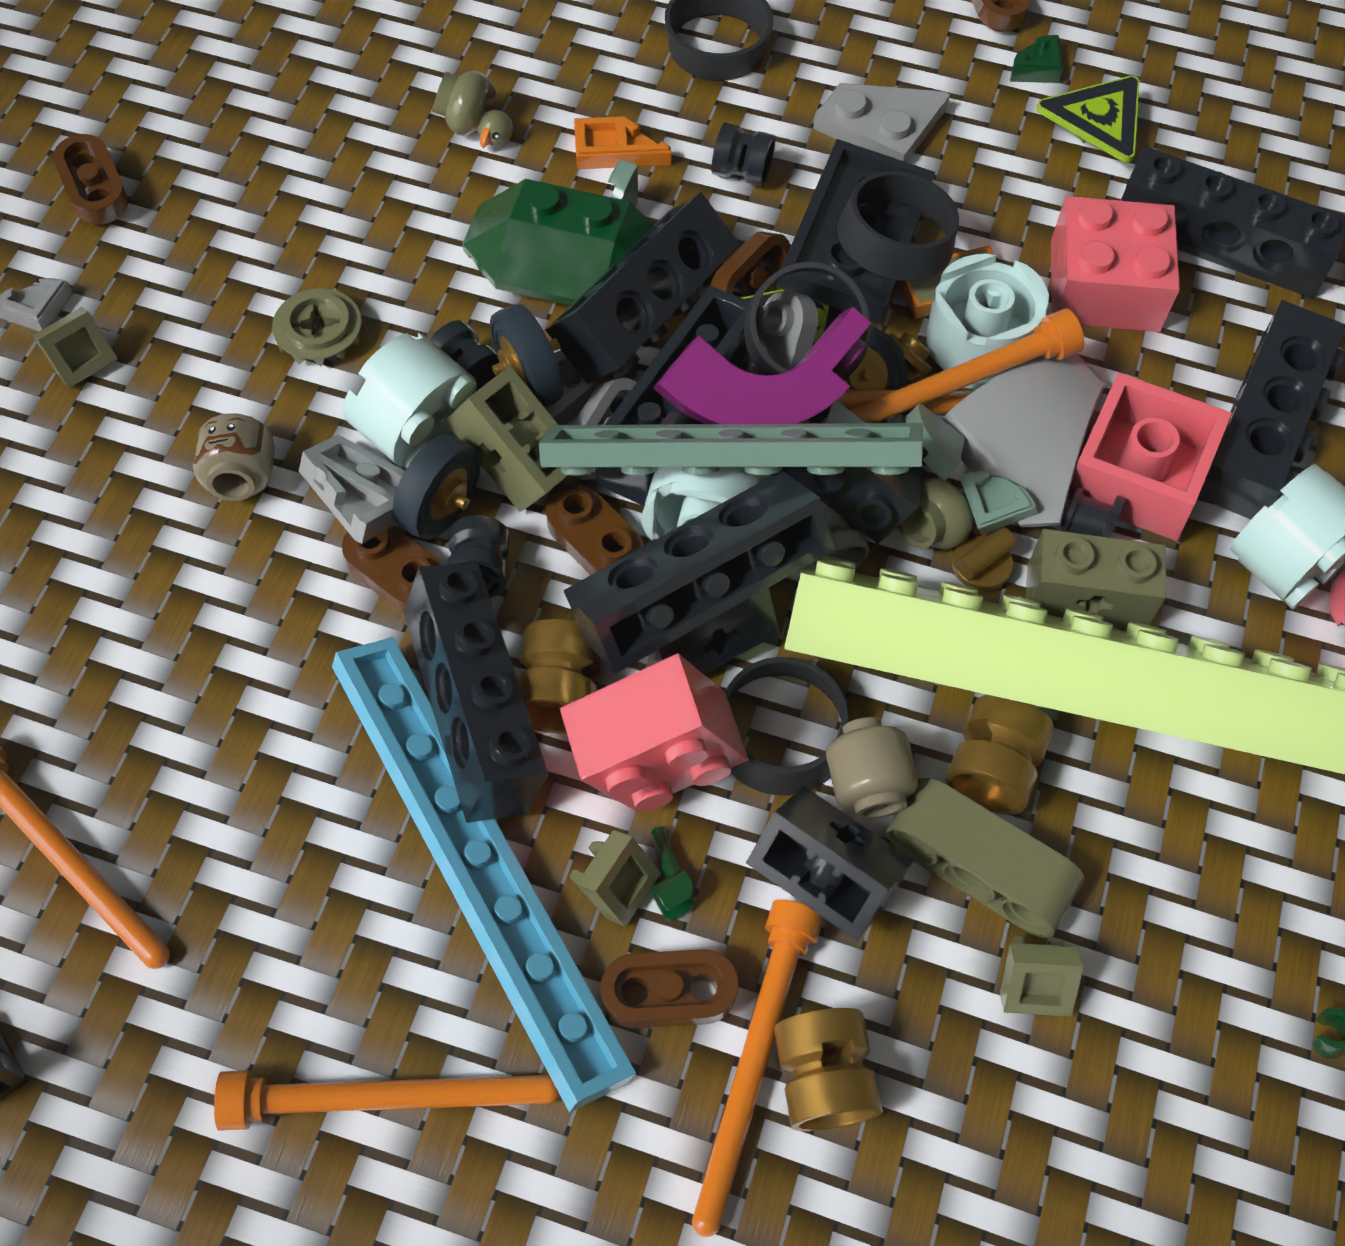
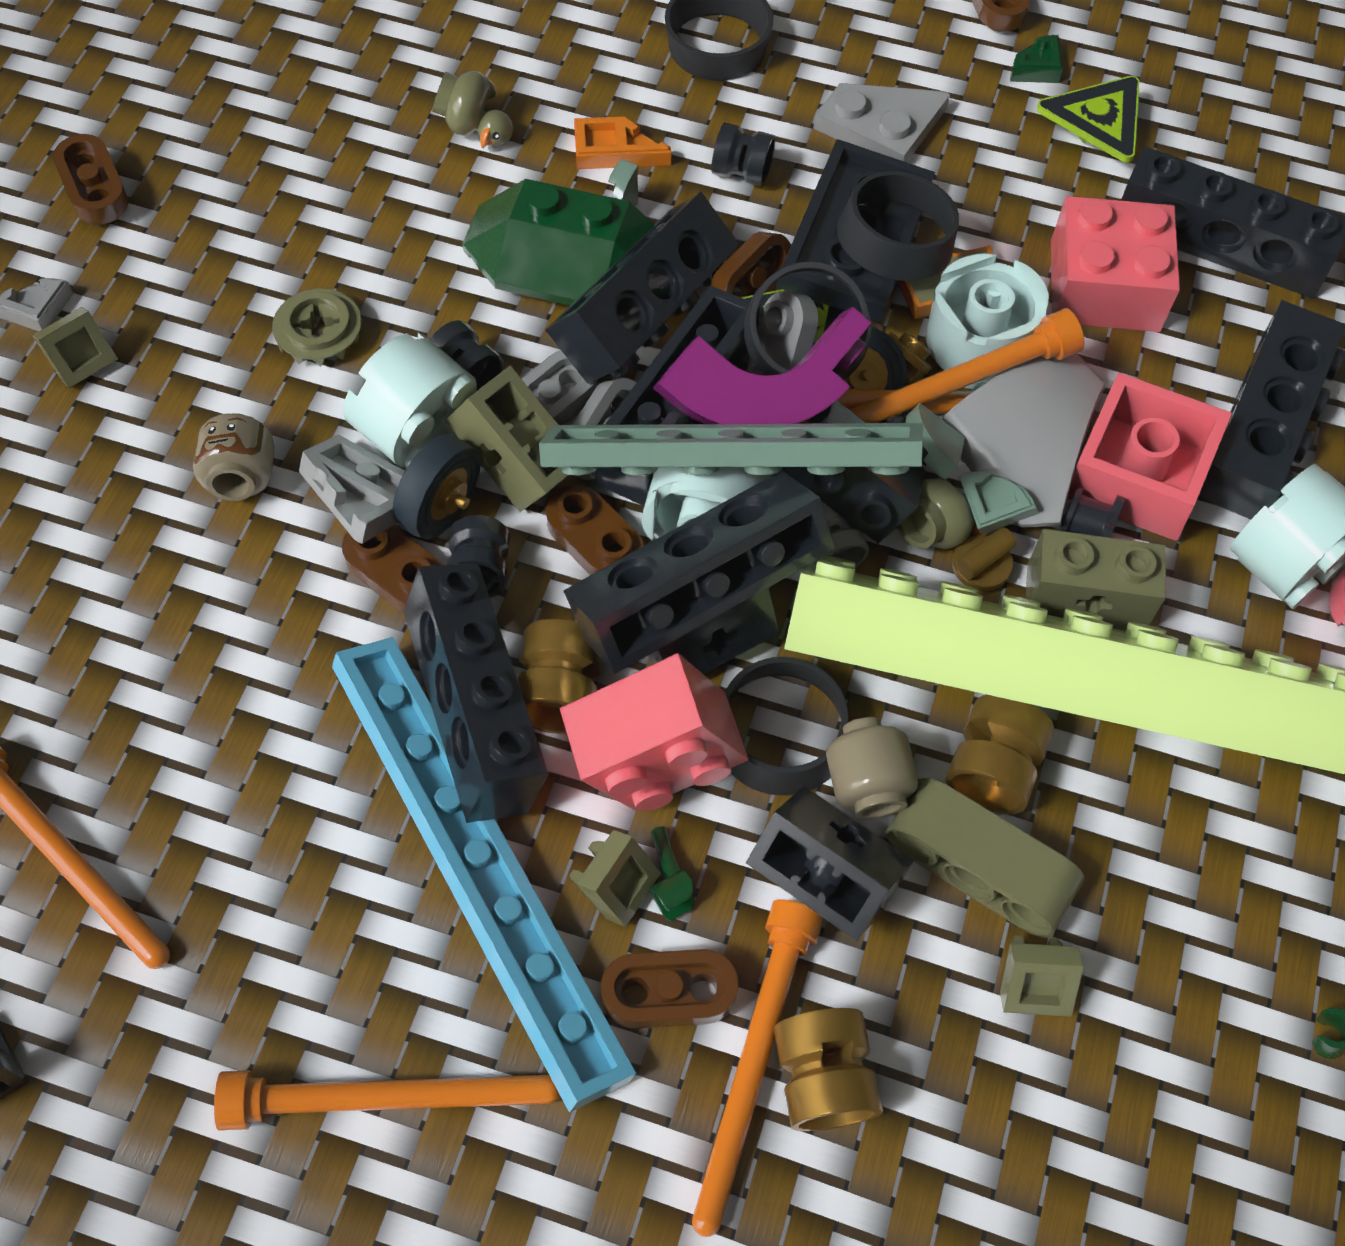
(526, 349): black wheel -> none

